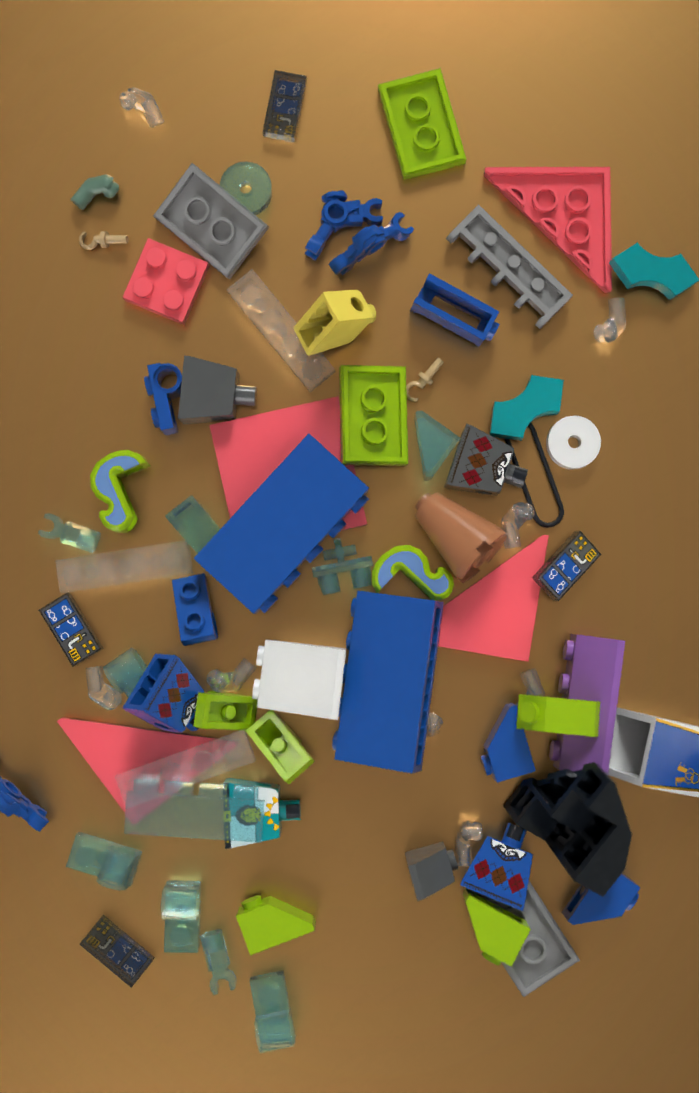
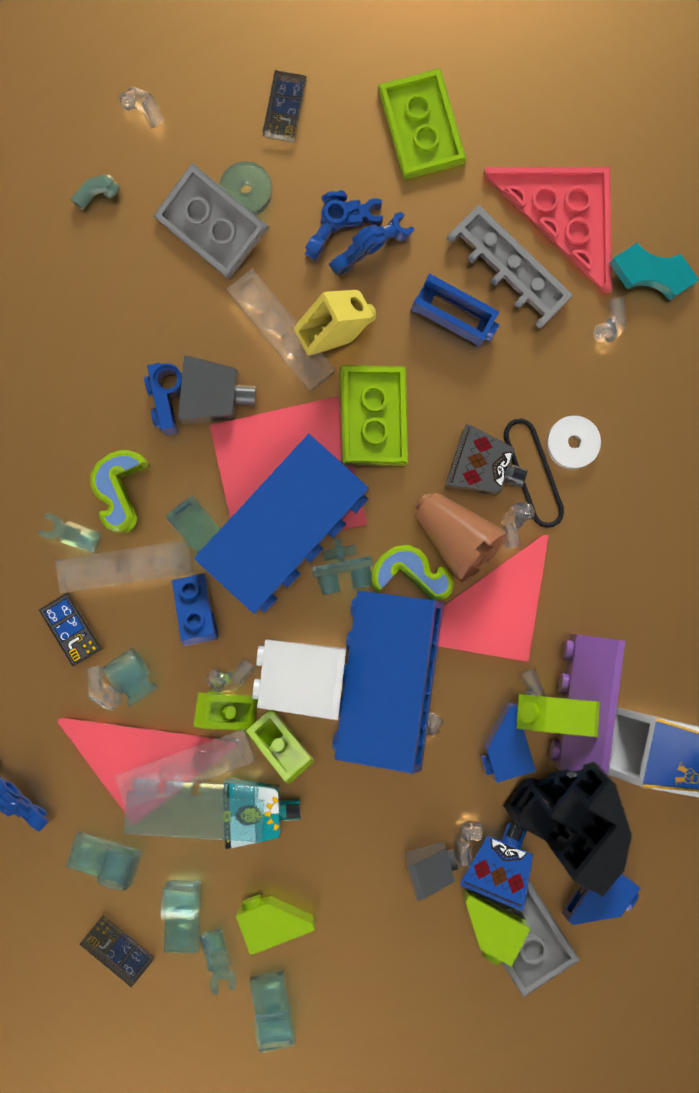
(103, 239): tan hand -> none
(165, 695): blue torso -> none
(166, 281): coral plate -> none
(425, 378): tan hand -> none
(434, 443): clear light blue slope -> none
(538, 399): teal tile -> none
(566, 566): tile -> none

